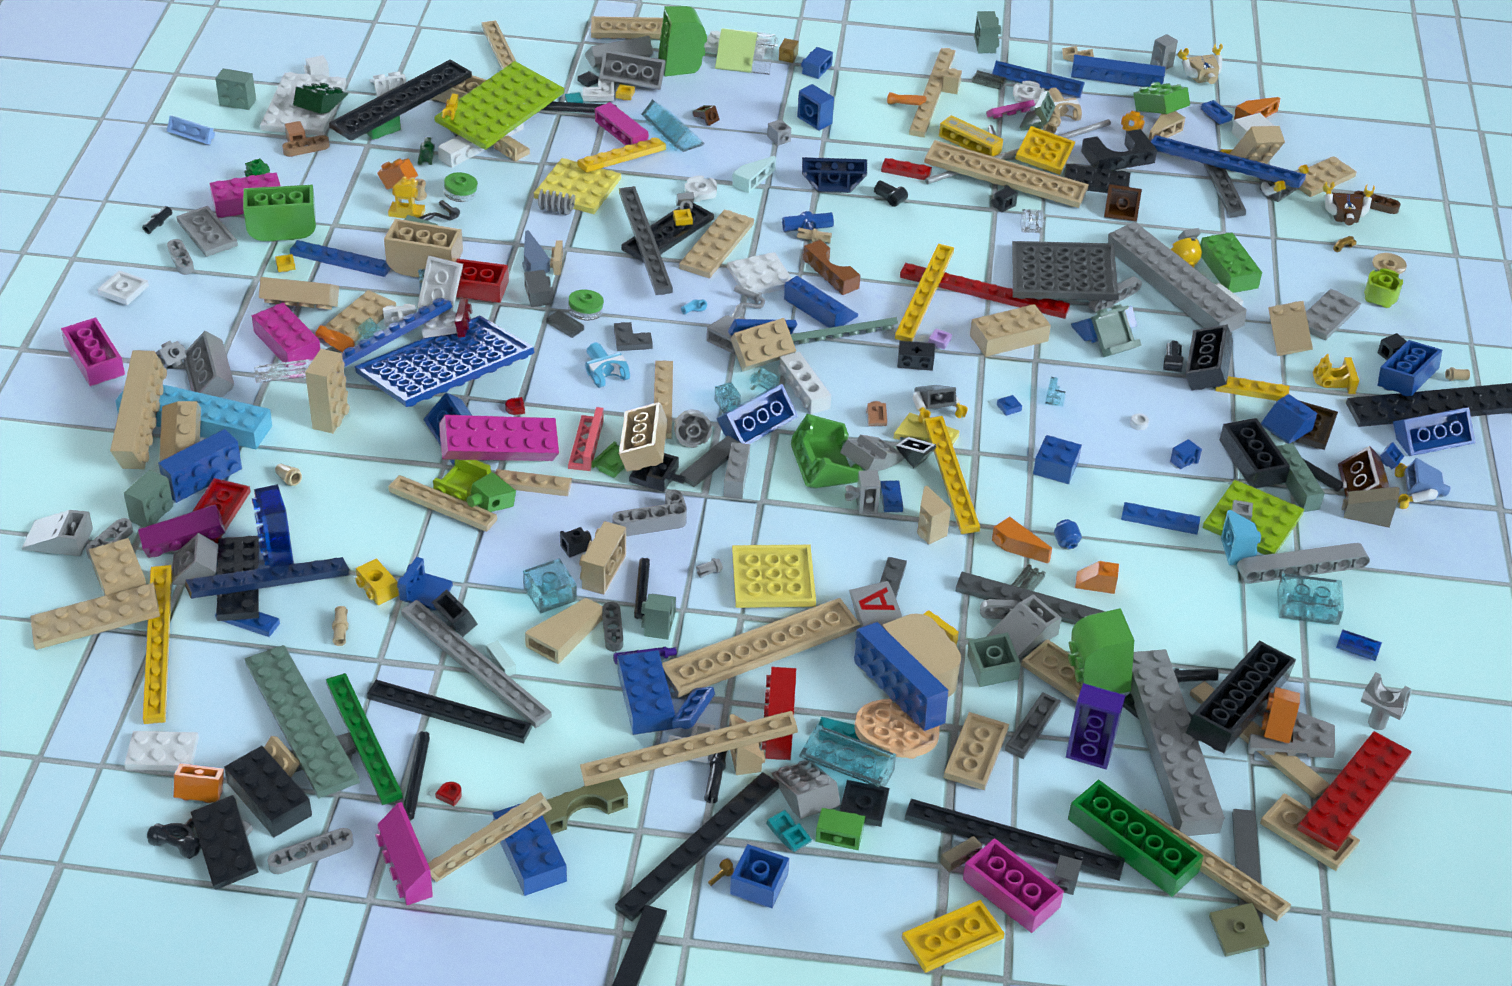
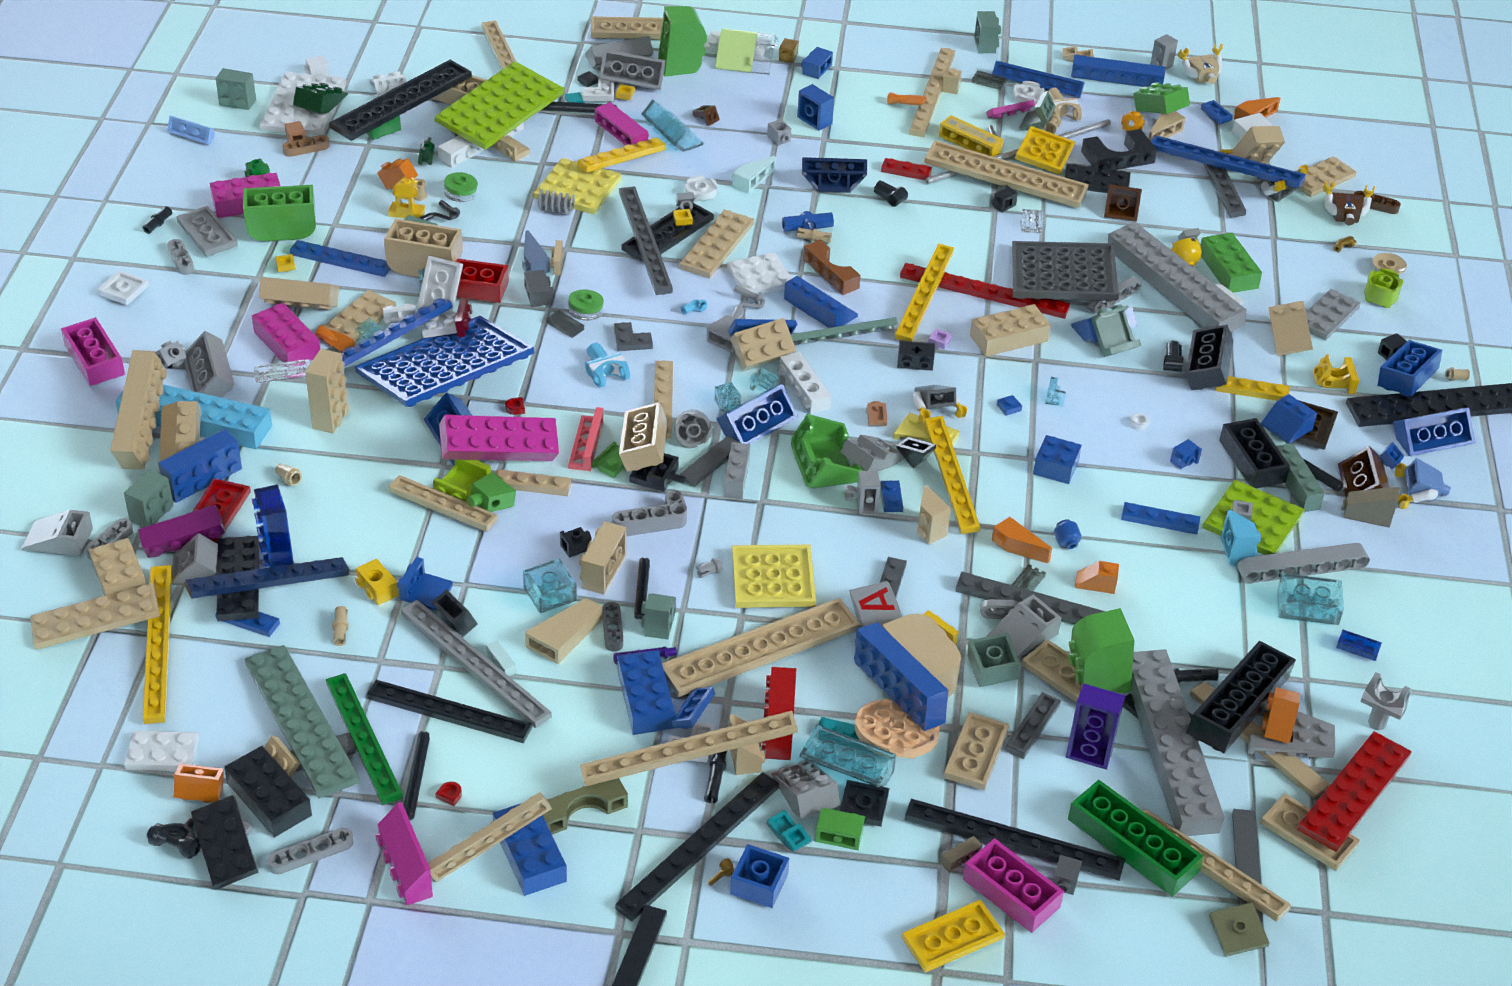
(451, 106): yellow plate -> none

